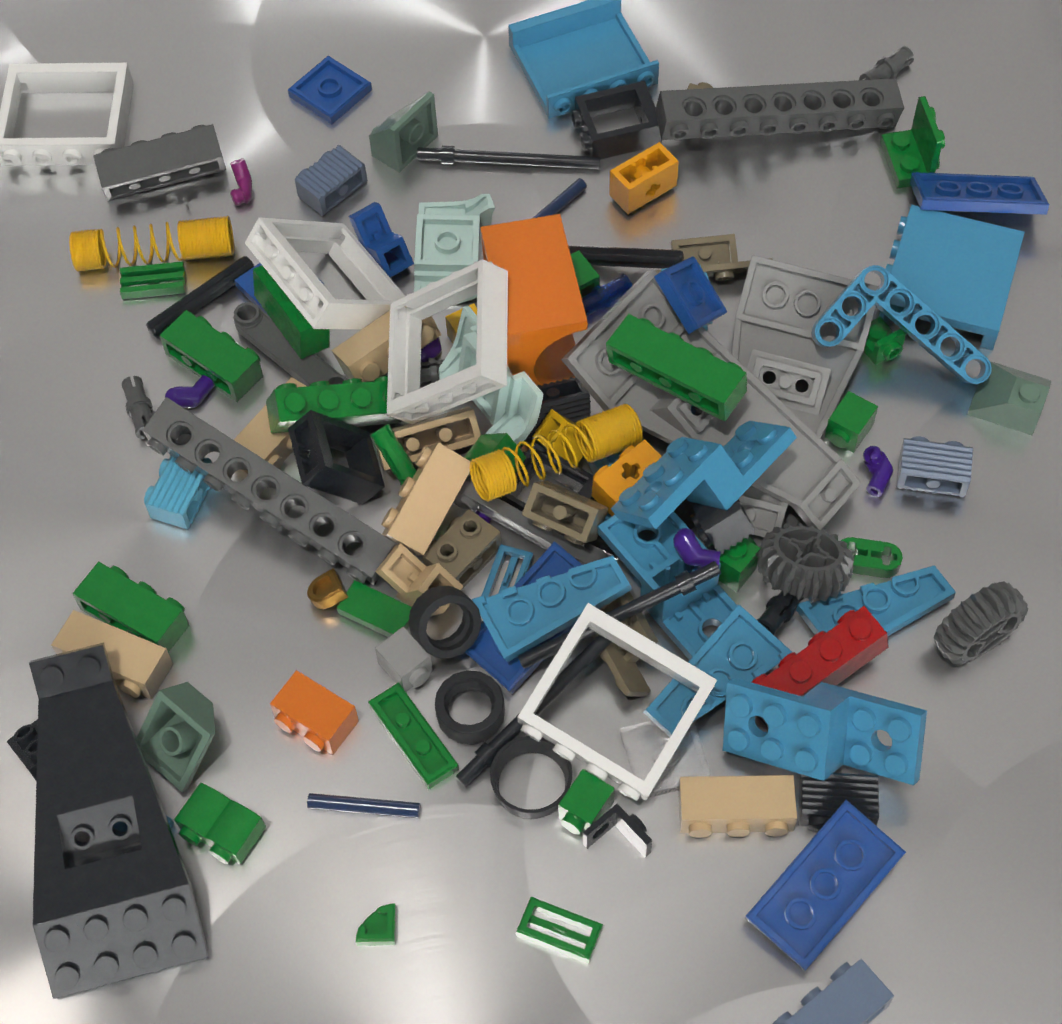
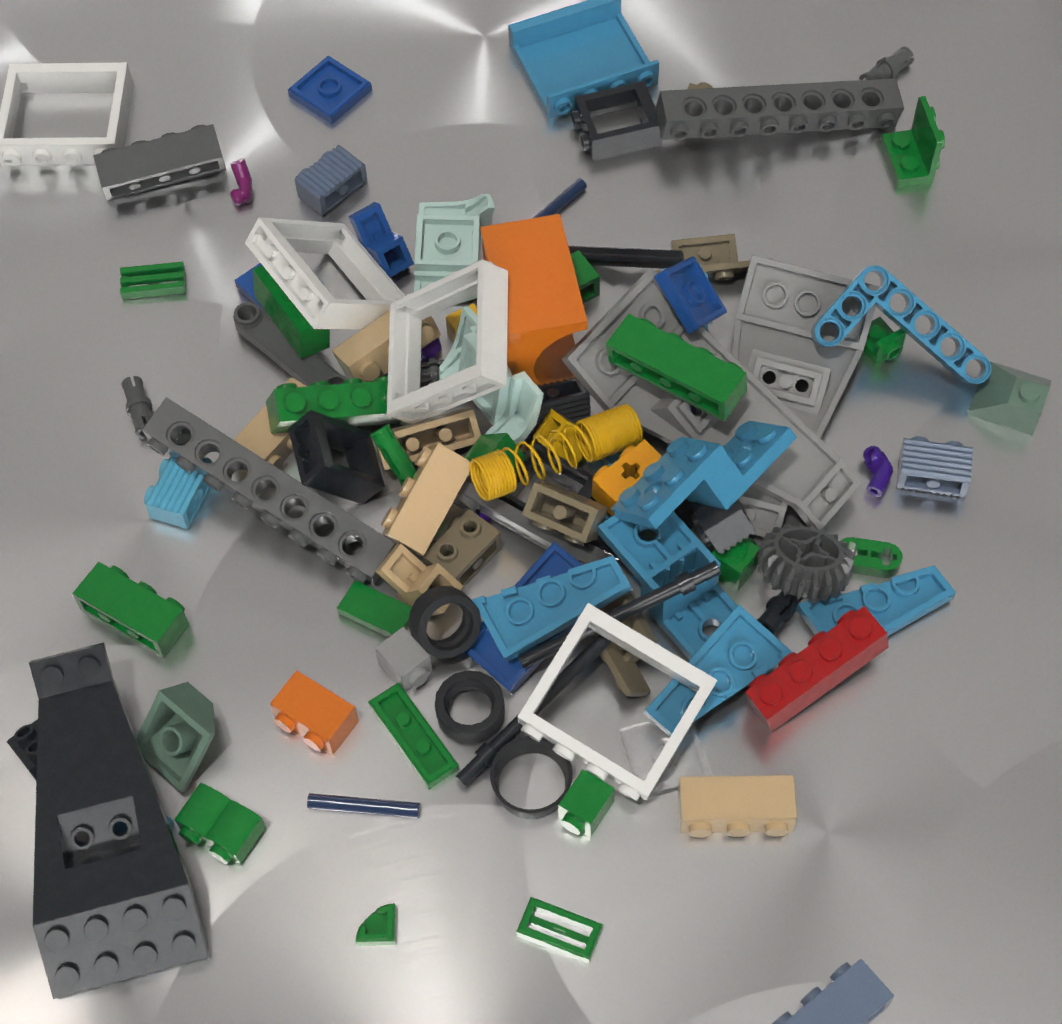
(135, 662): tan brick -> none
(191, 396): dark purple arm -> none
(196, 241): yellow piece -> none
(200, 296): black axle -> none
(213, 354): green brick -> none
(326, 590): pearl gold tile -> none
(403, 132): sand green slope -> none
(449, 155): black bar -> none
(497, 565): dark azure tile -> none
(603, 296): clear blue pin -> none
(628, 825): black bracket -> none
(643, 178): light orange brick -> none
(691, 551): dark purple arm -> none
(822, 798): black brick -> none
(824, 731): dark azure bracket -> none
(825, 885): blue tile -> none
(851, 422): green brick -> none
(956, 269): dark azure panel -> none
(978, 193): blue tile -> none
(980, 622): dark grey gear -> none

